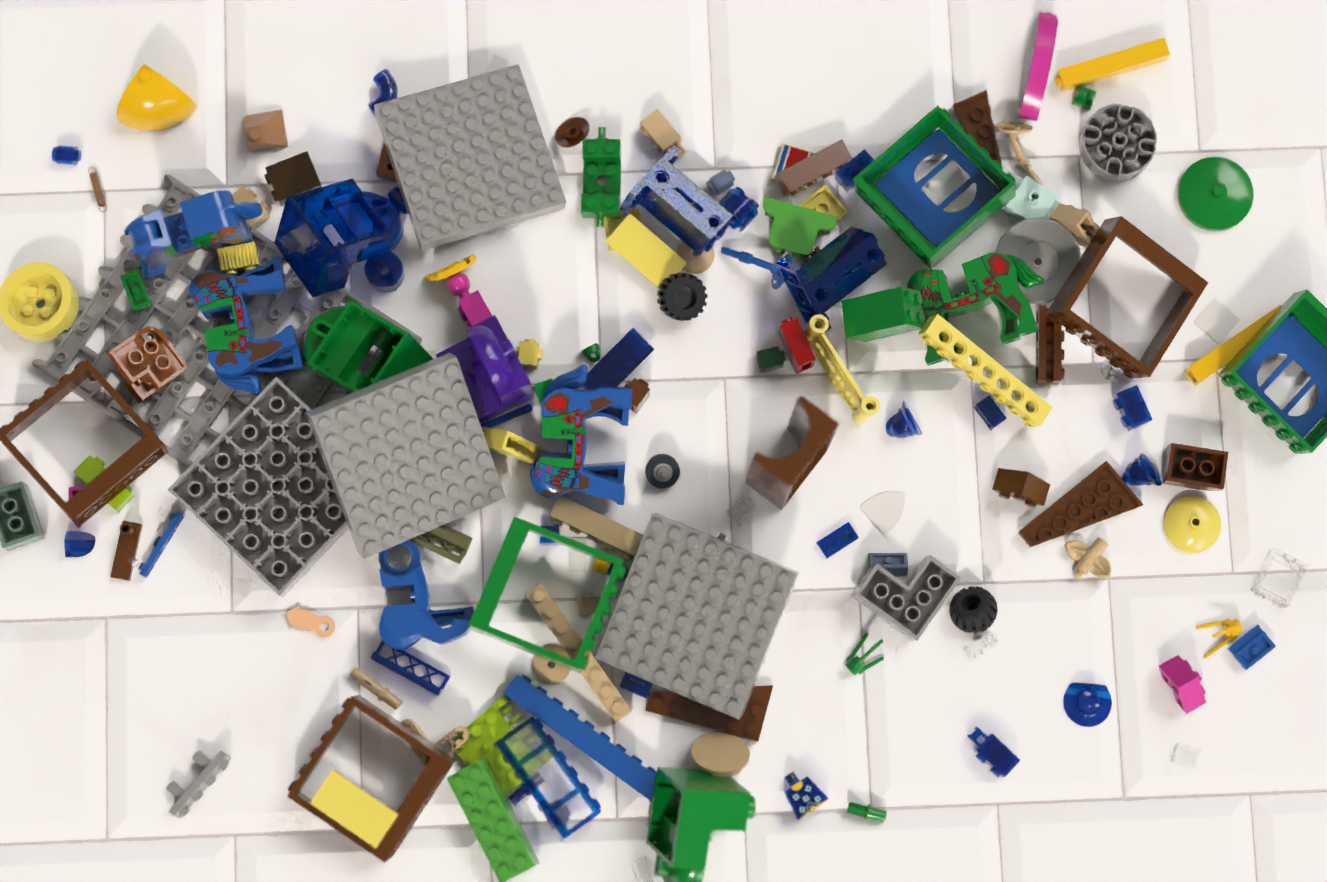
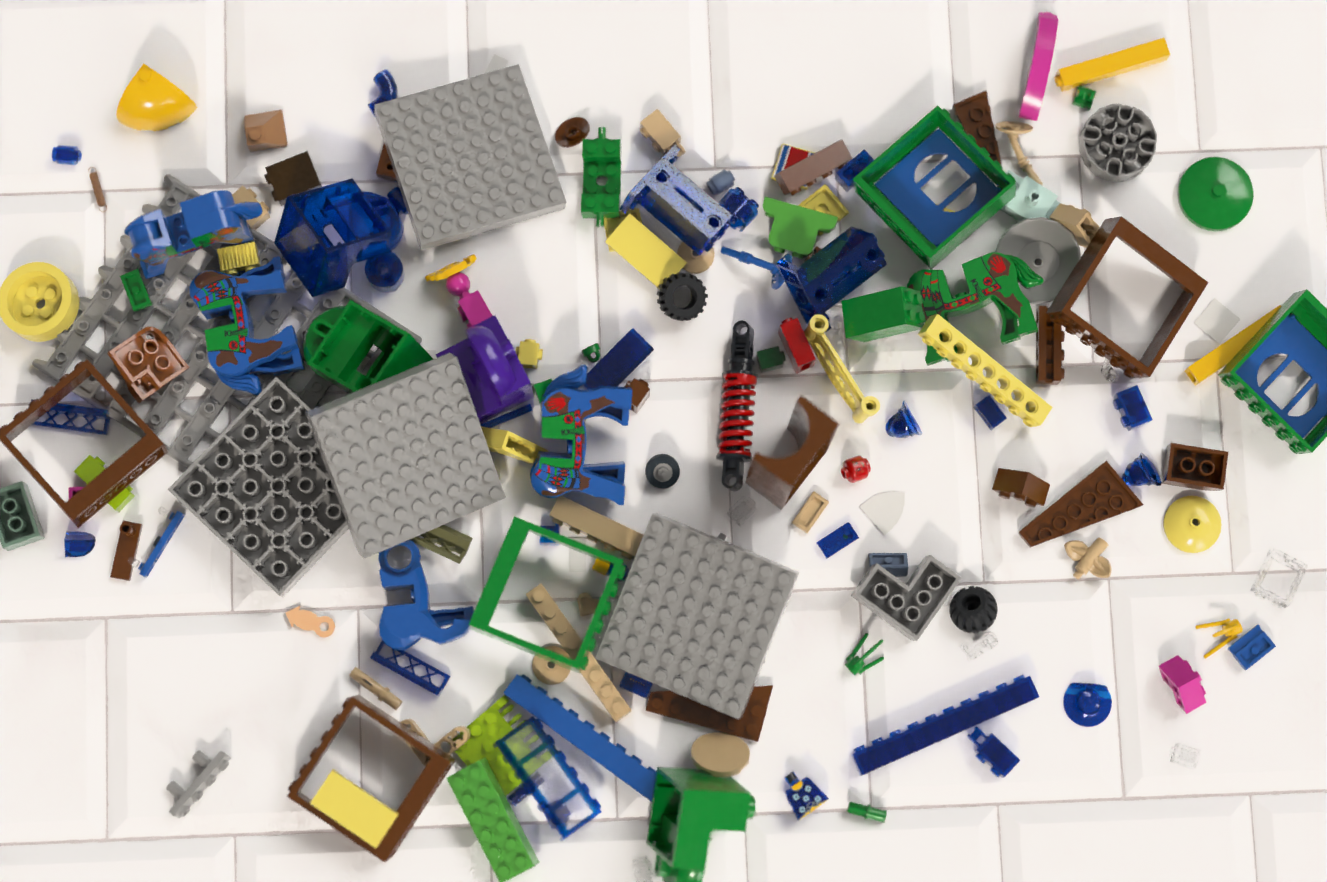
(76, 411): none -> clear blue fence
(736, 407): none -> piece
(810, 512): none -> tan tile
(855, 469): none -> red head
(945, 725): none -> clear blue brick

